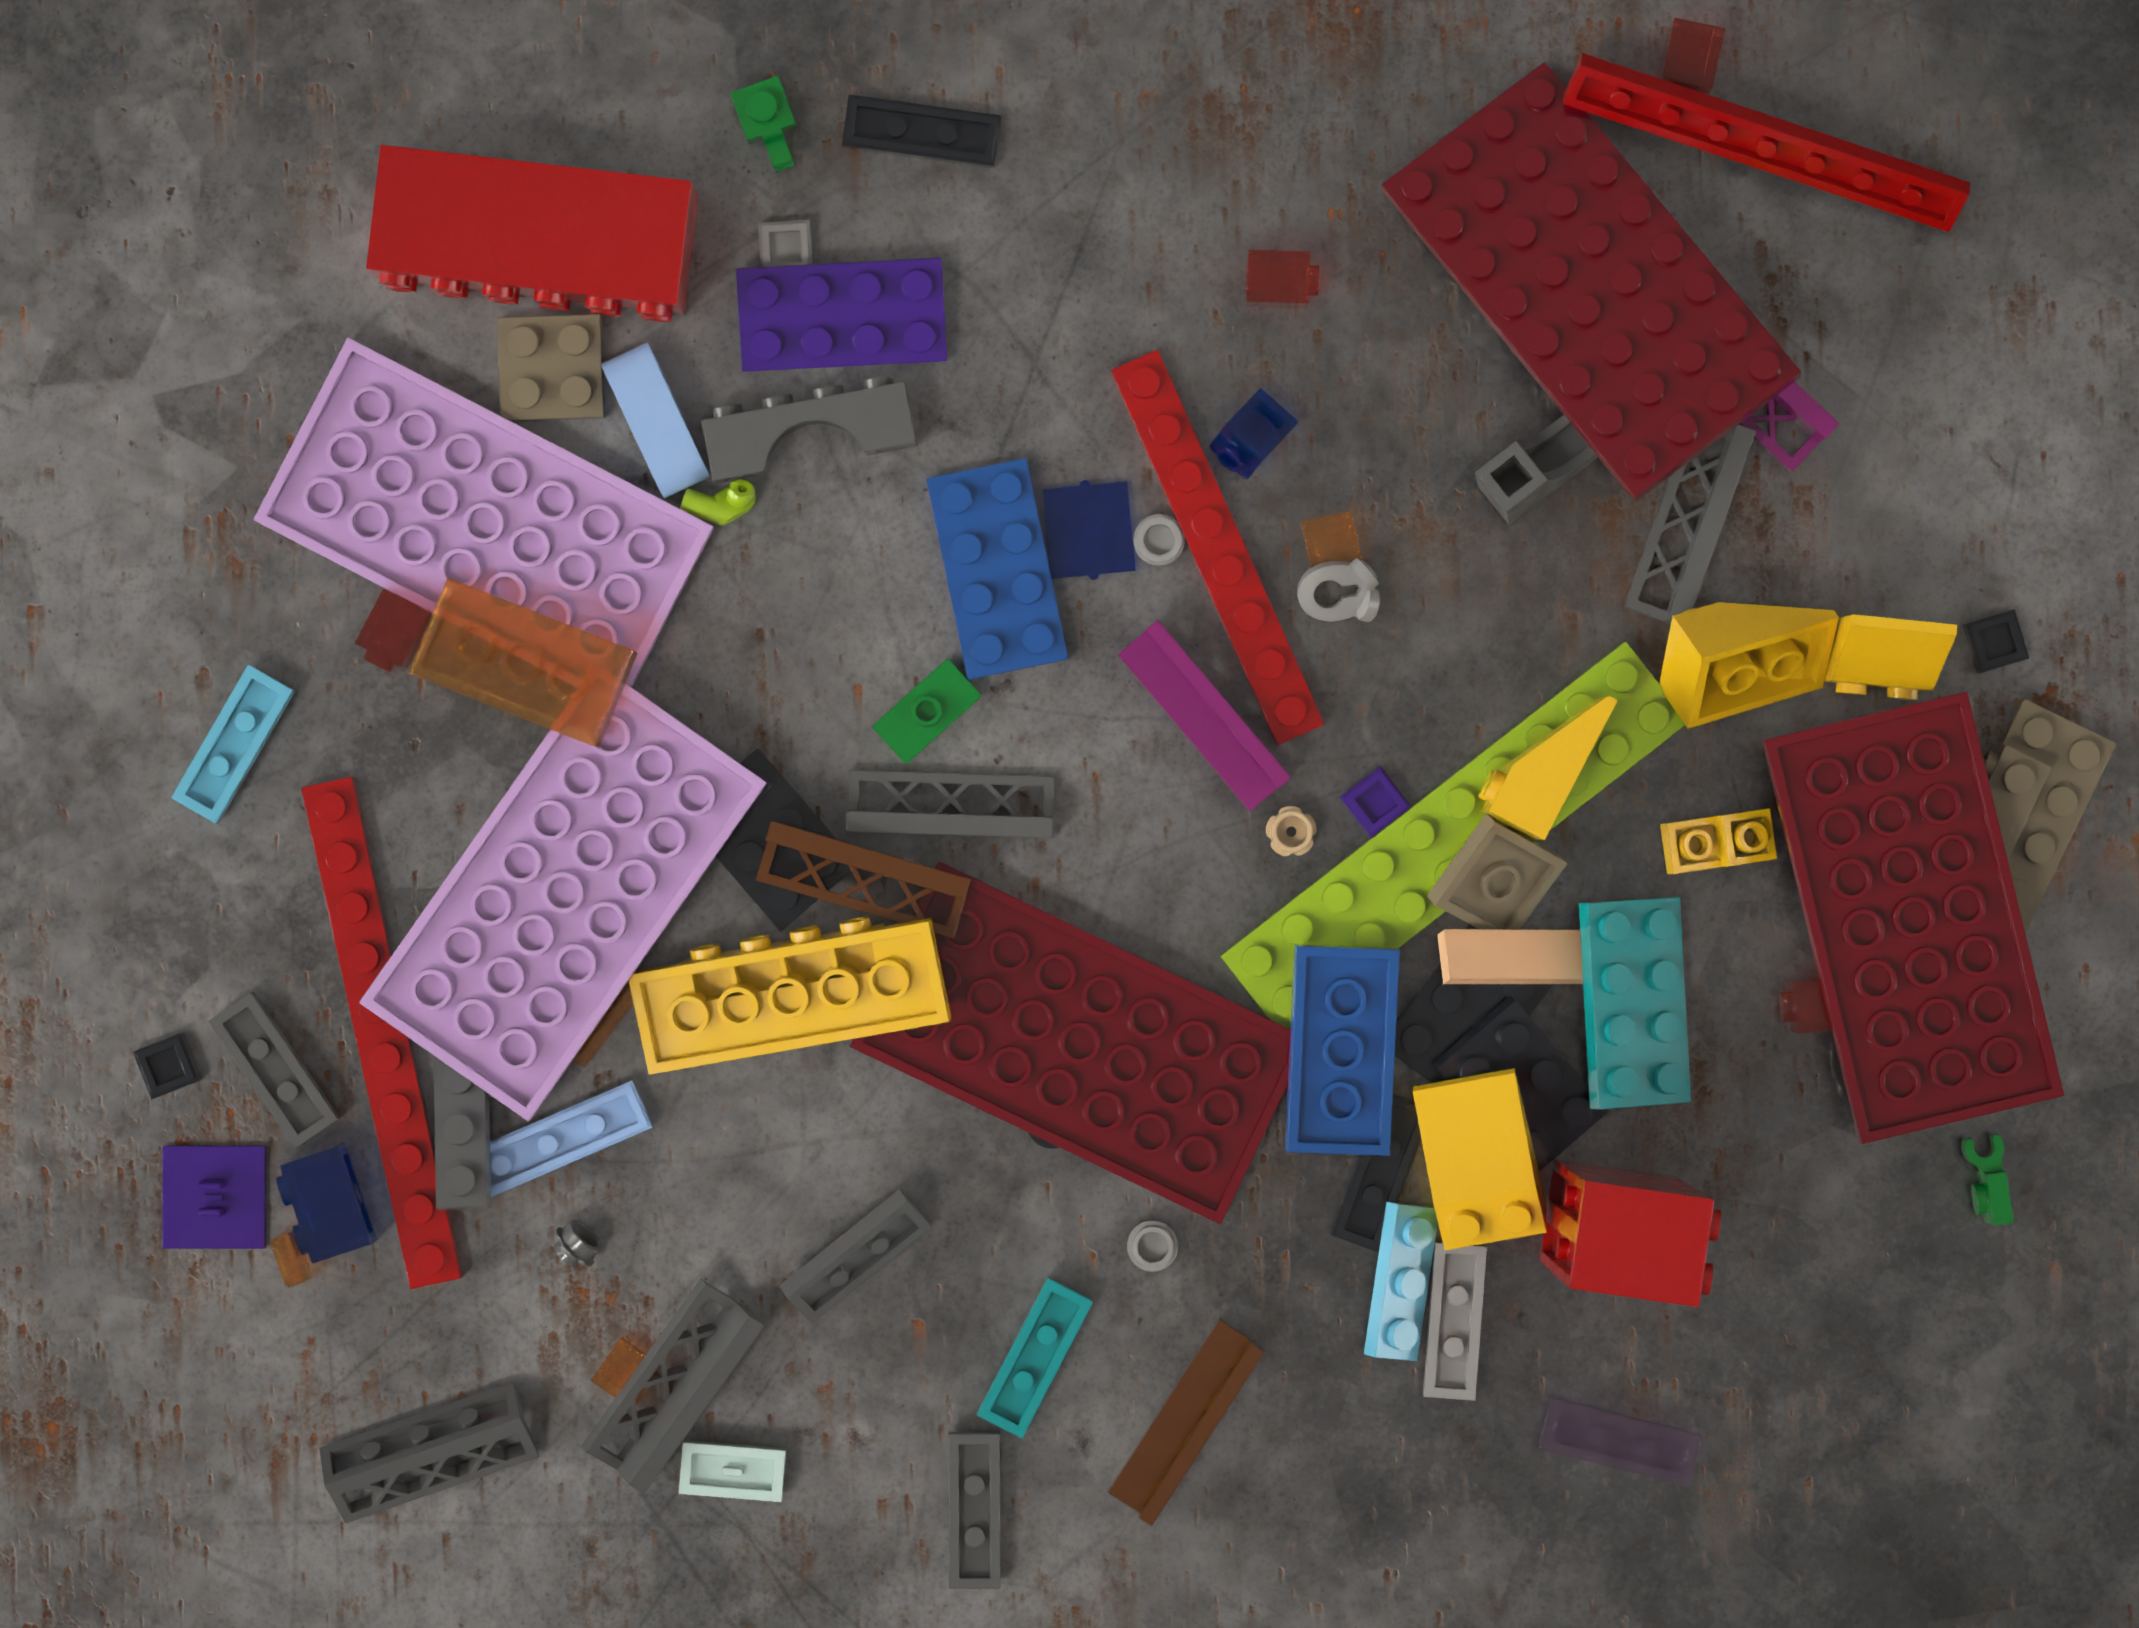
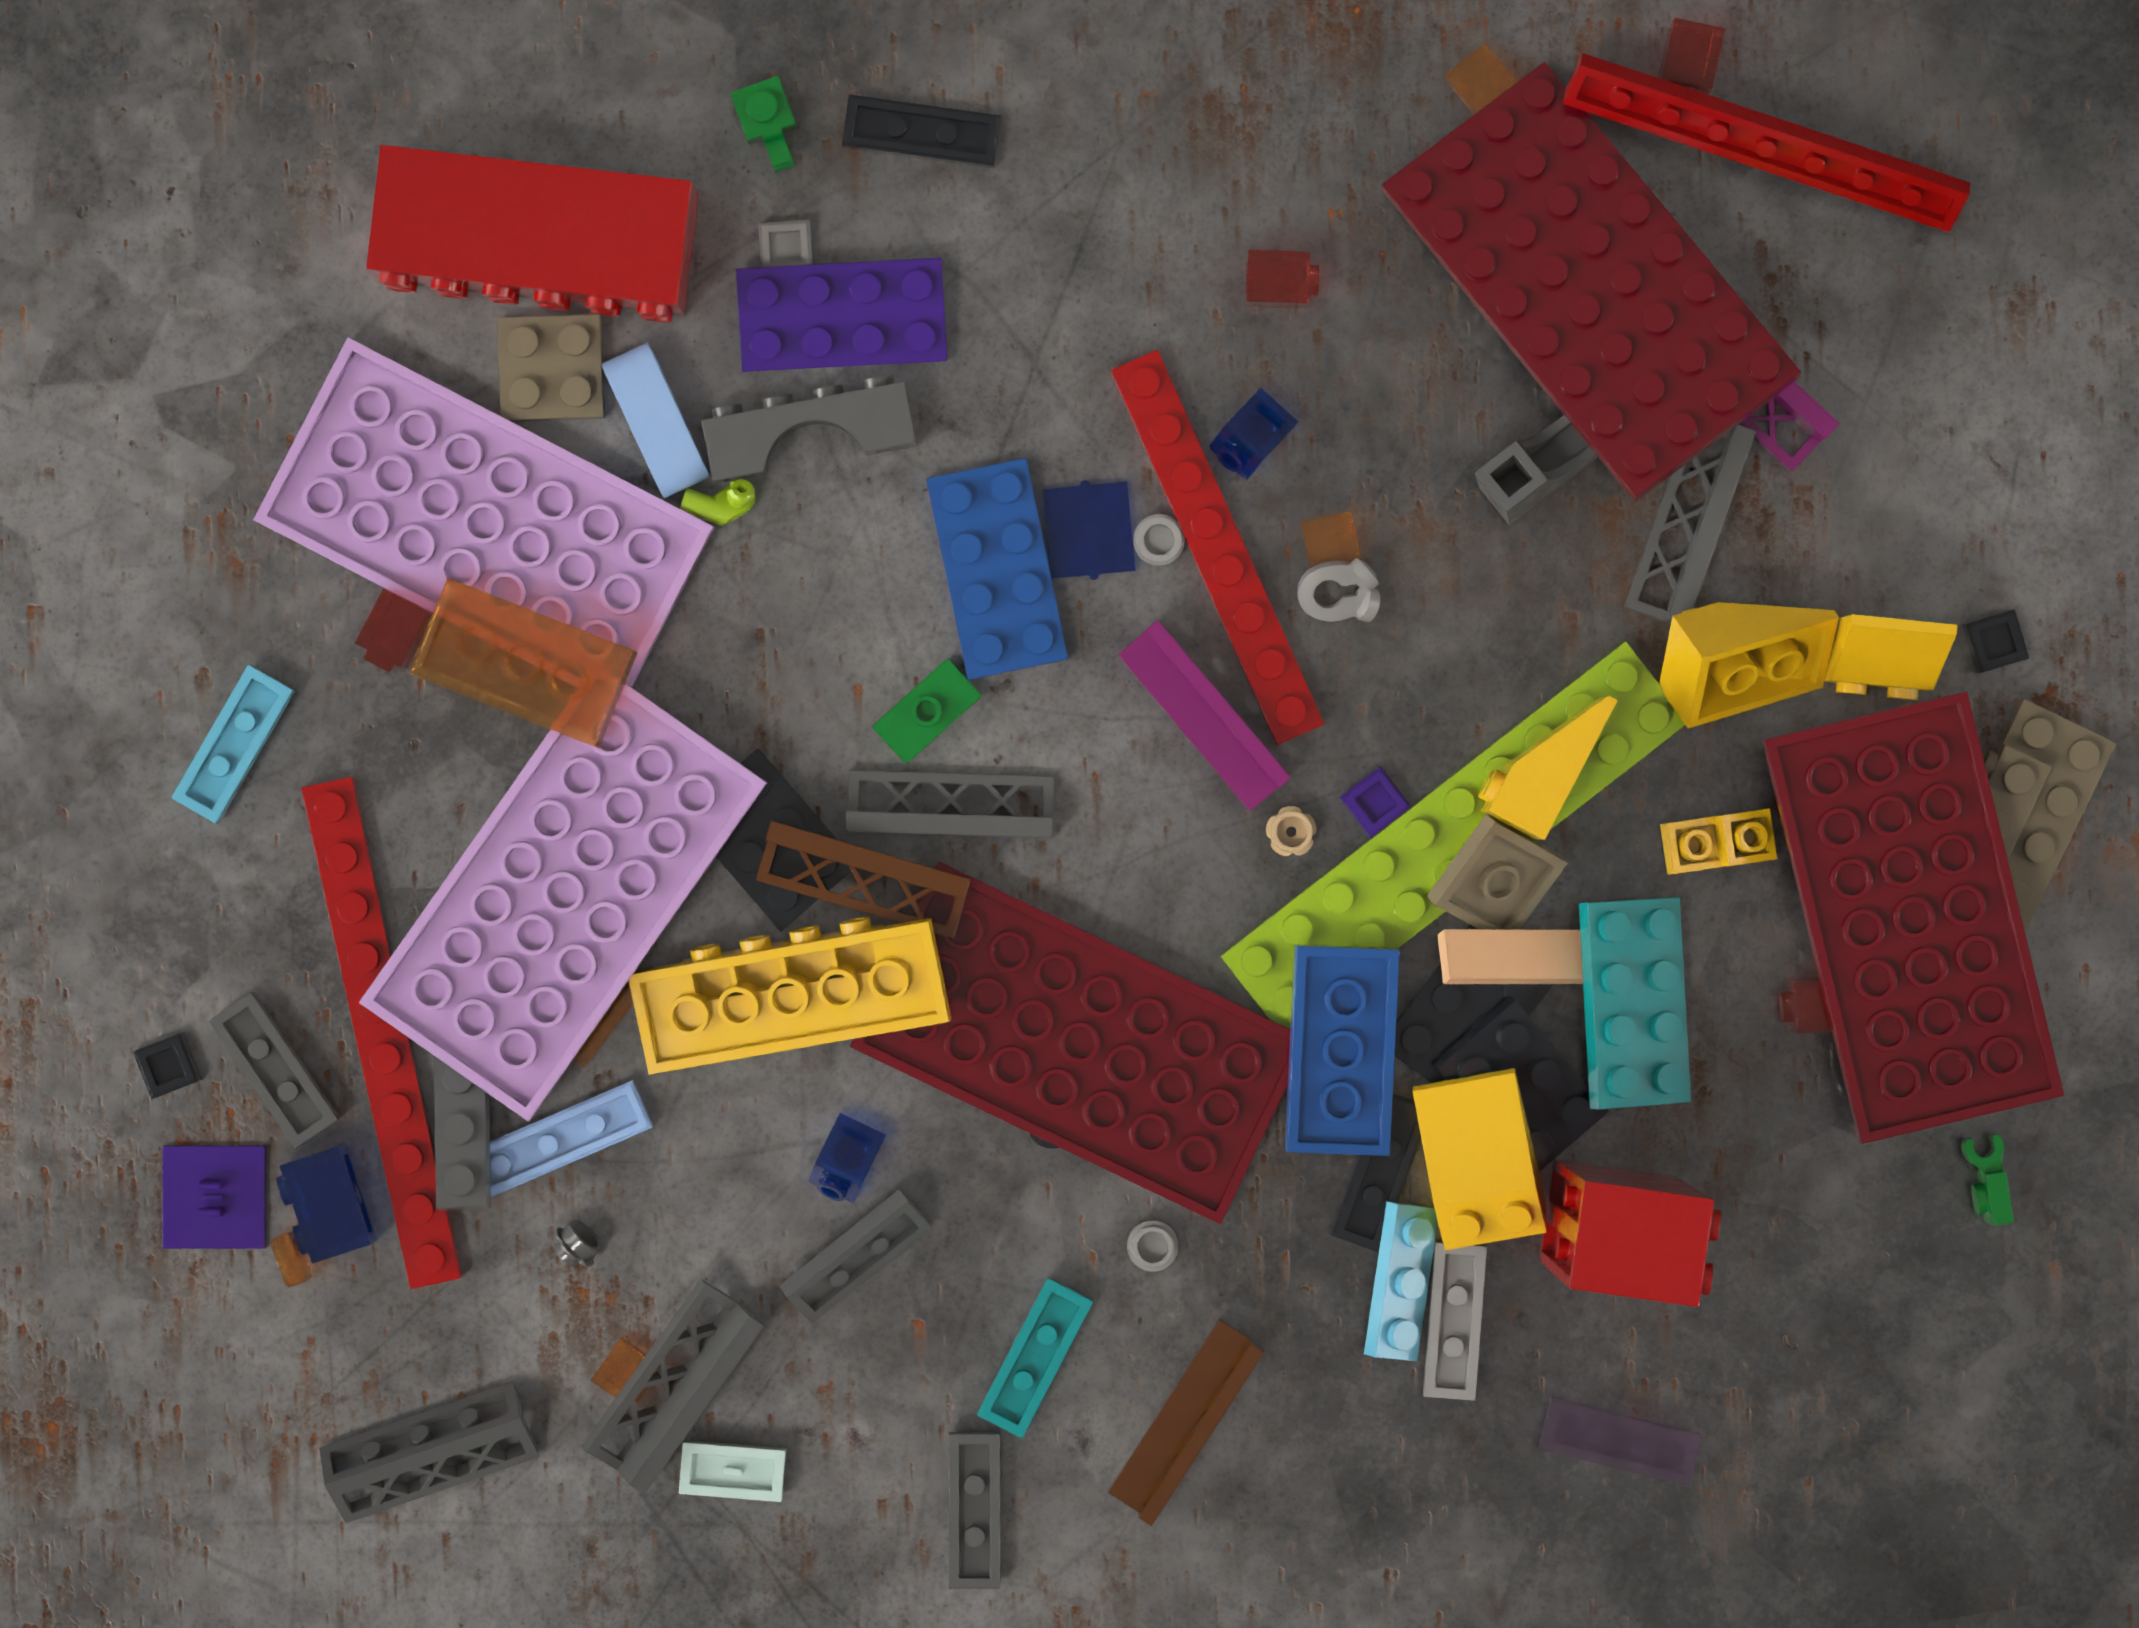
(846, 1159): none -> clear blue bracket
(1479, 79): none -> clear orange tile

